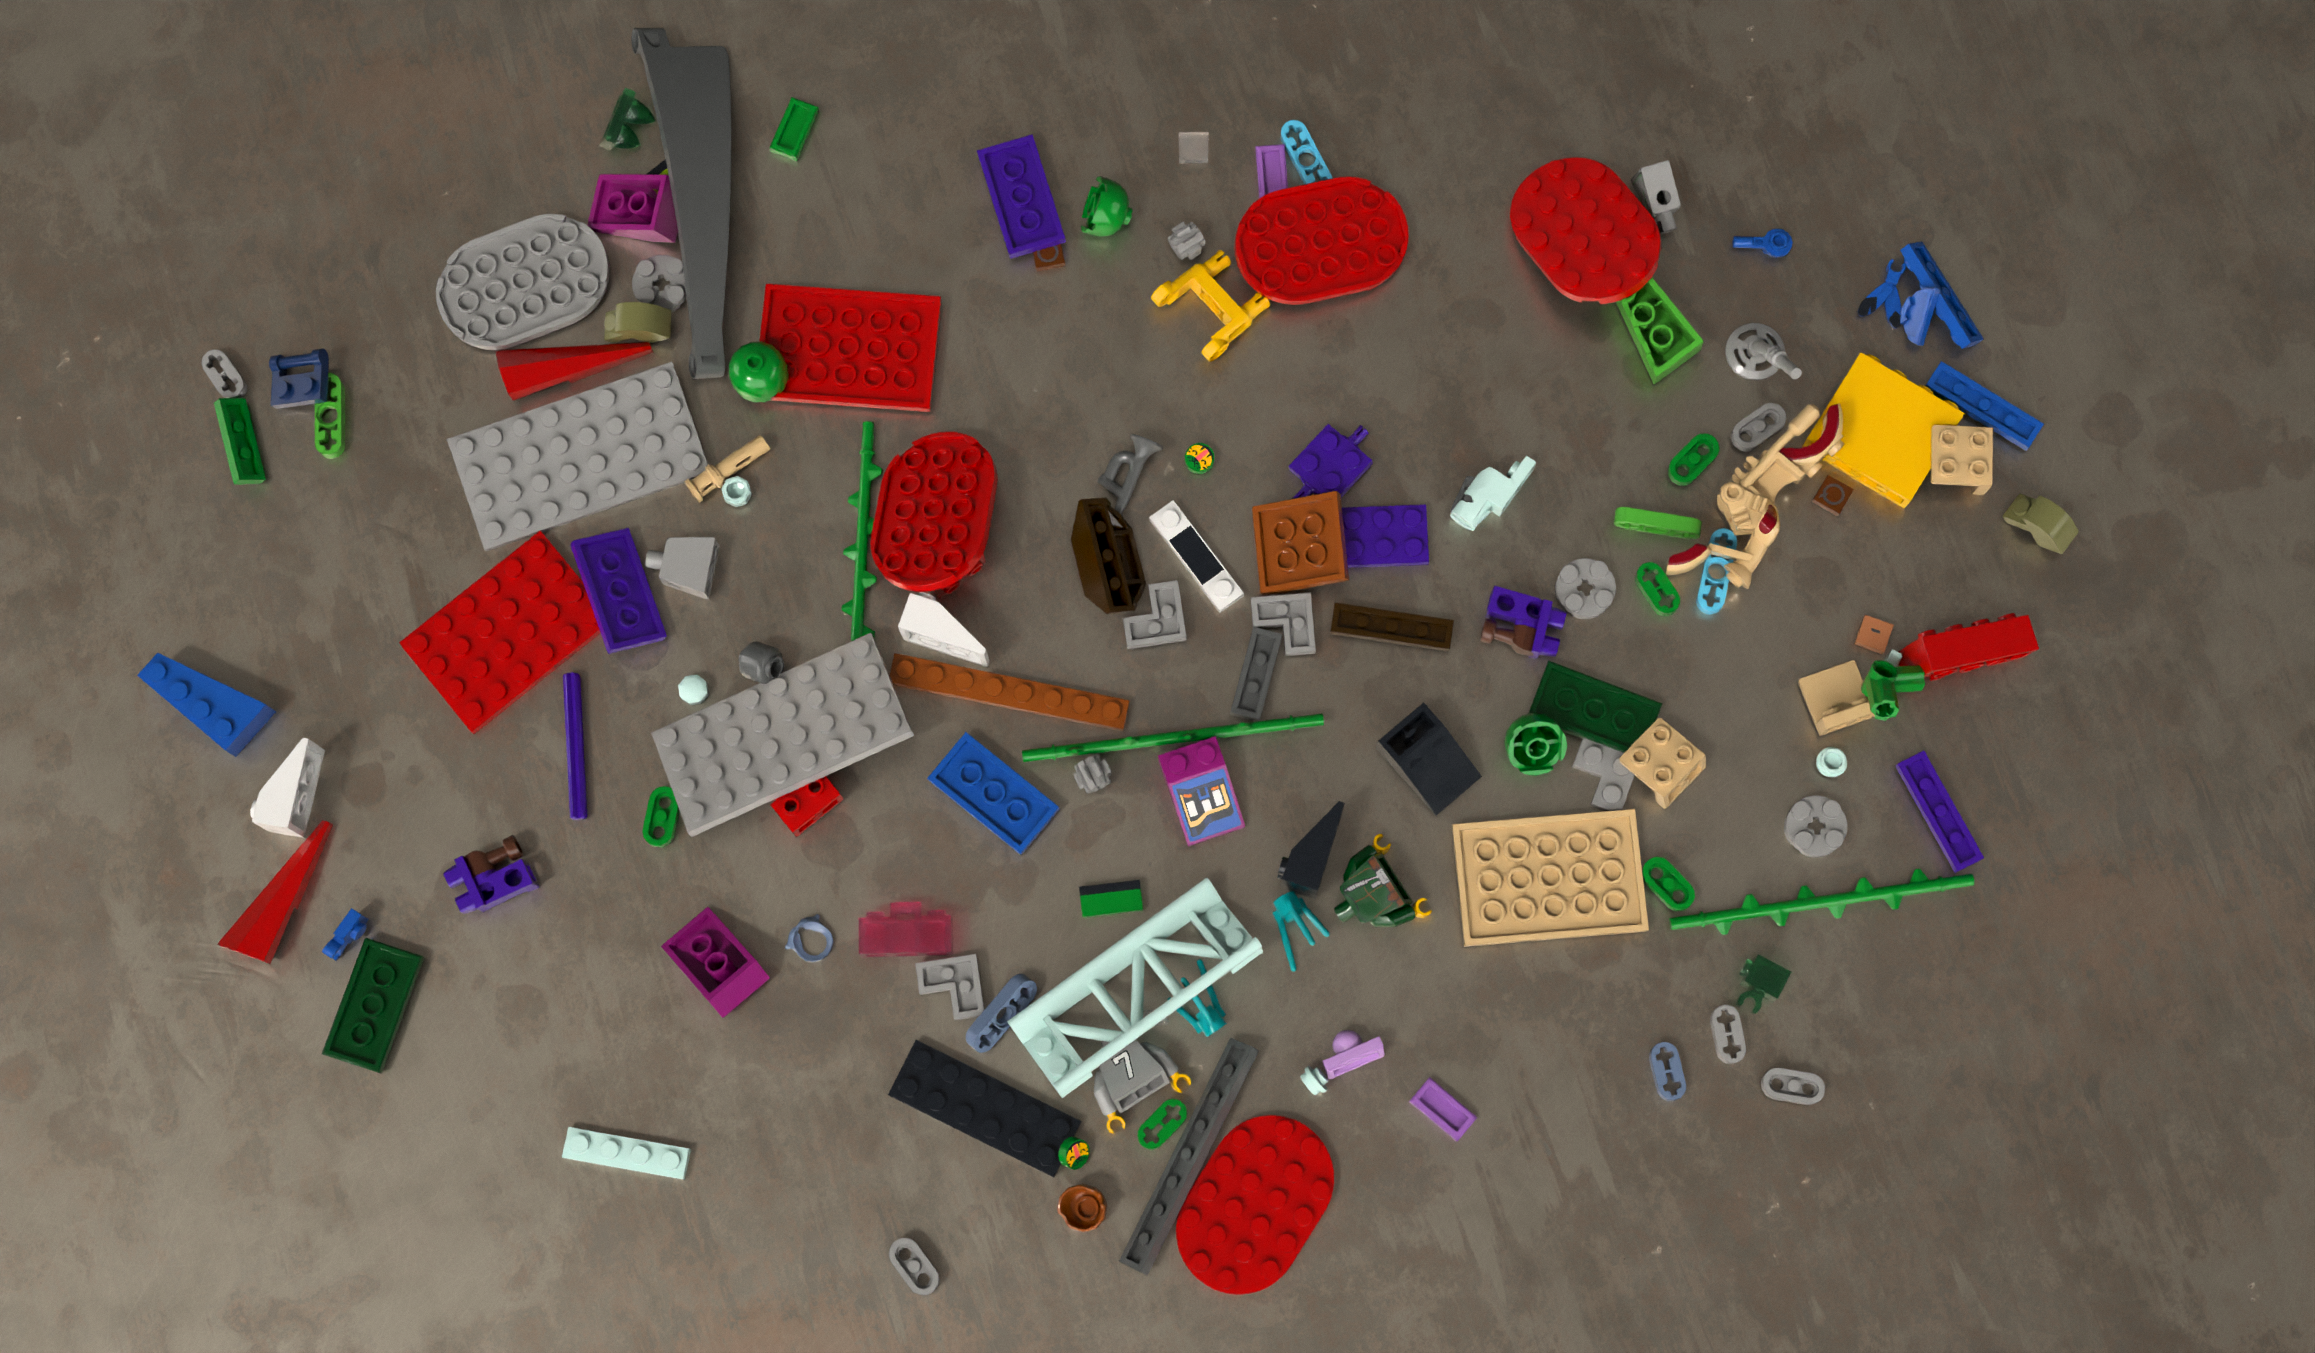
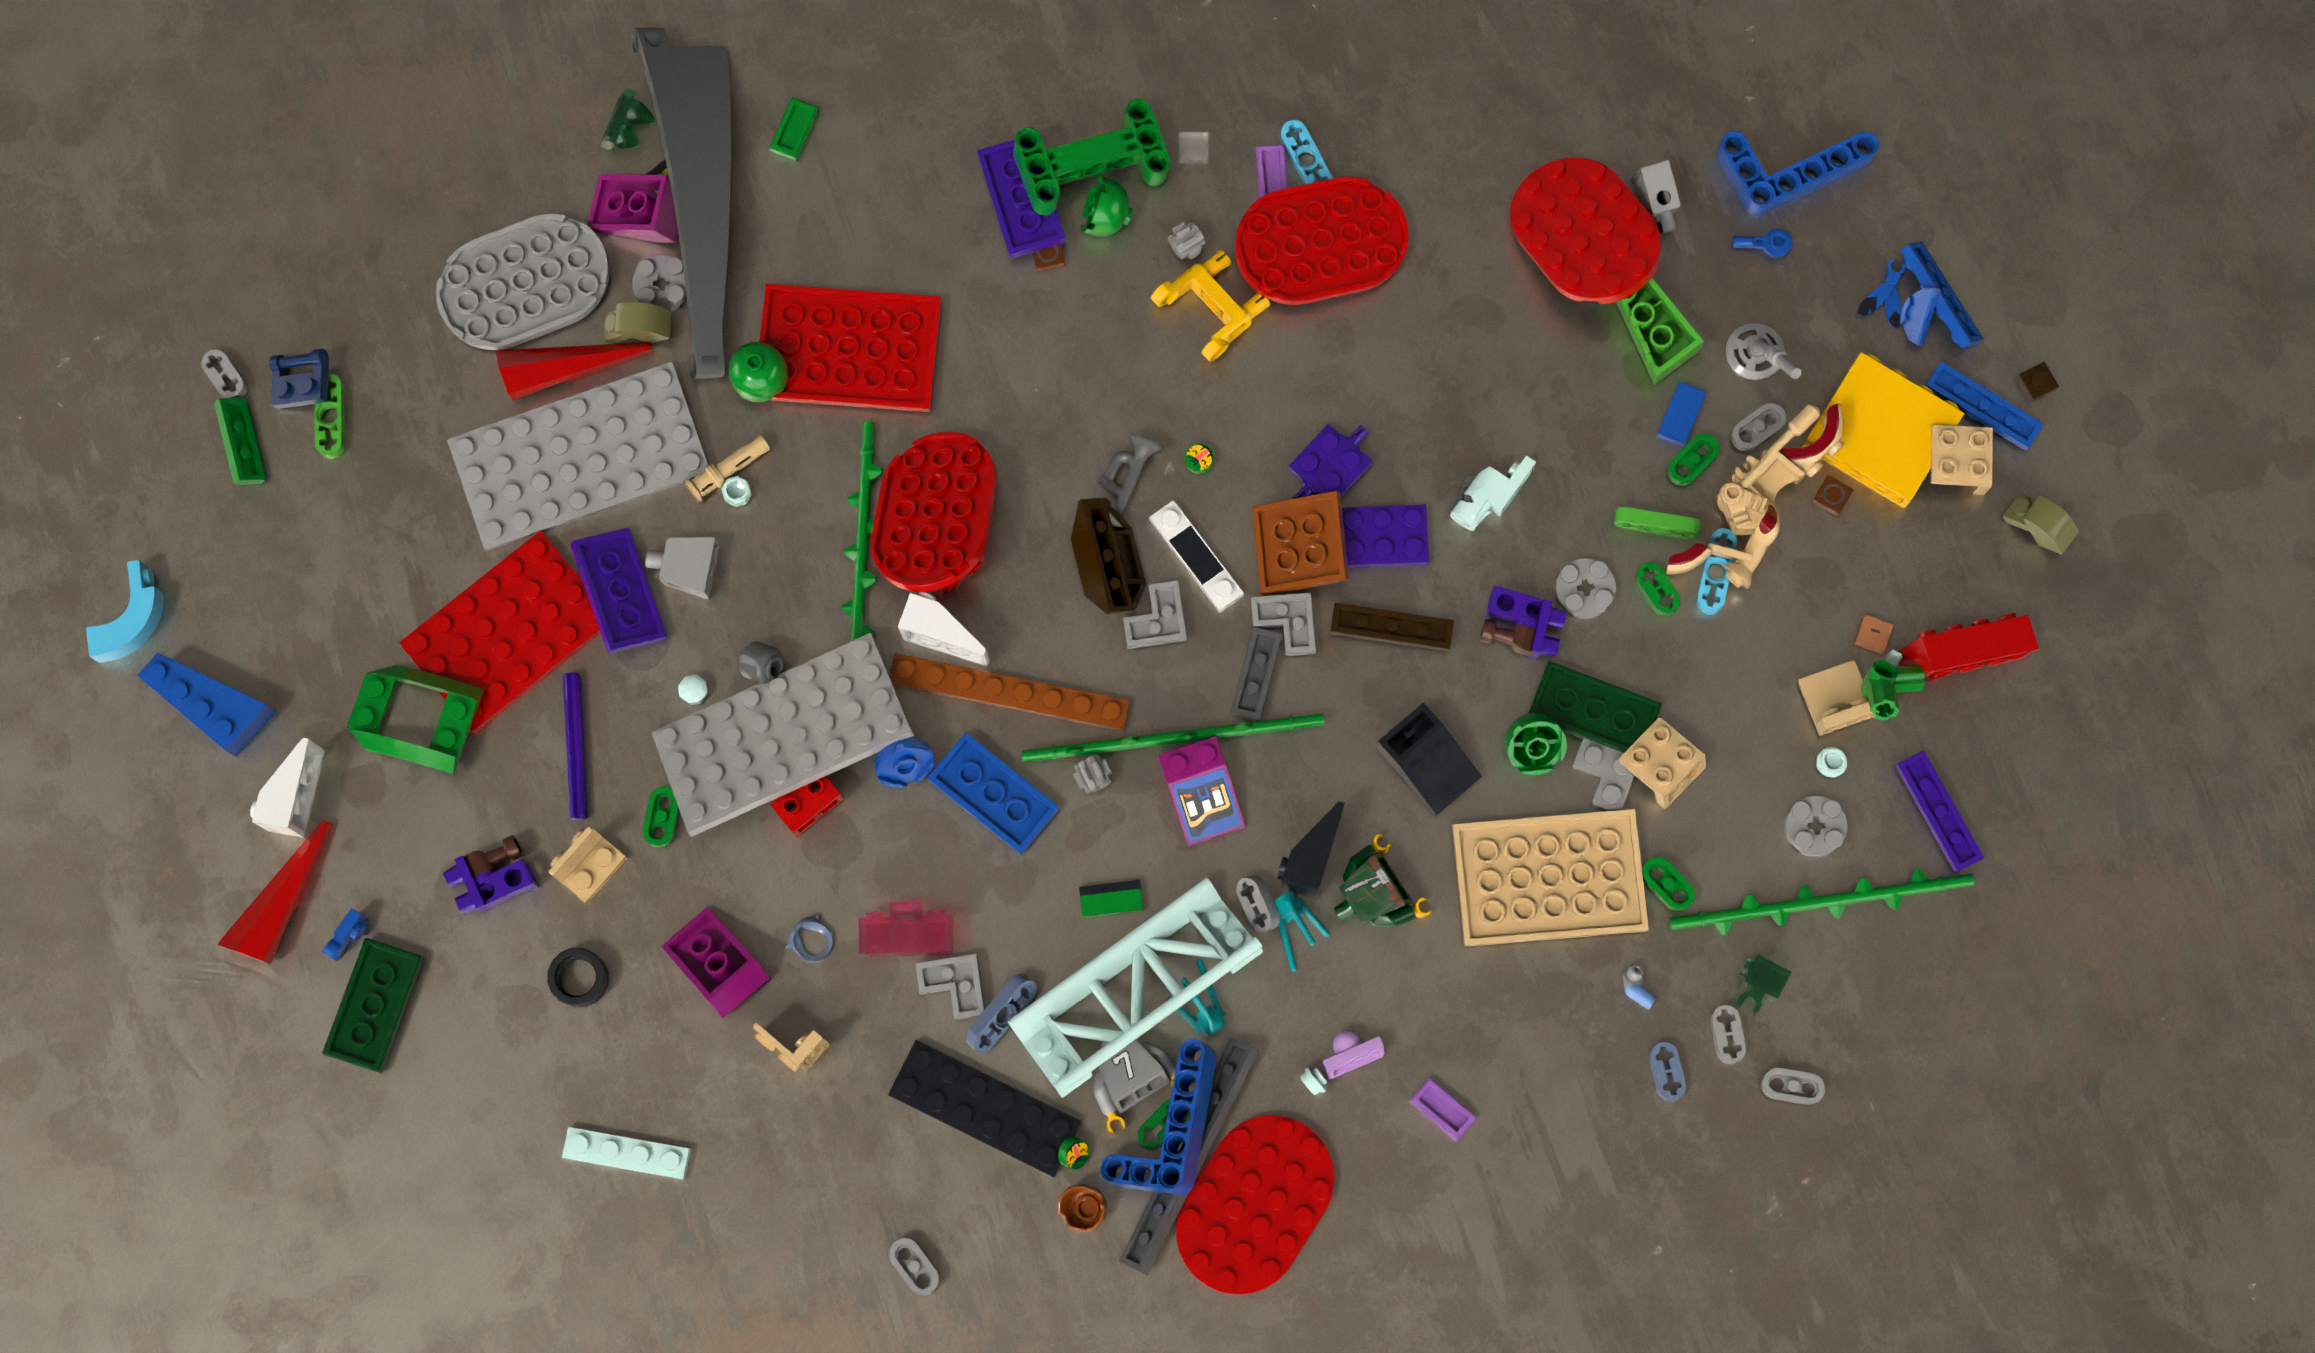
(137, 622): none -> medium azure arch
(451, 727): none -> green wedge
(561, 961): none -> black tyre
(587, 864): none -> tan bracket
(808, 1049): none -> tan bracket
(904, 762): none -> blue tile
(1091, 156): none -> green beam
(1175, 1130): none -> blue beam
(1258, 903): none -> light grey beam
(1634, 986): none -> arm
(1681, 414): none -> blue tile
(1793, 175): none -> blue beam
(2037, 382): none -> dark brown plate

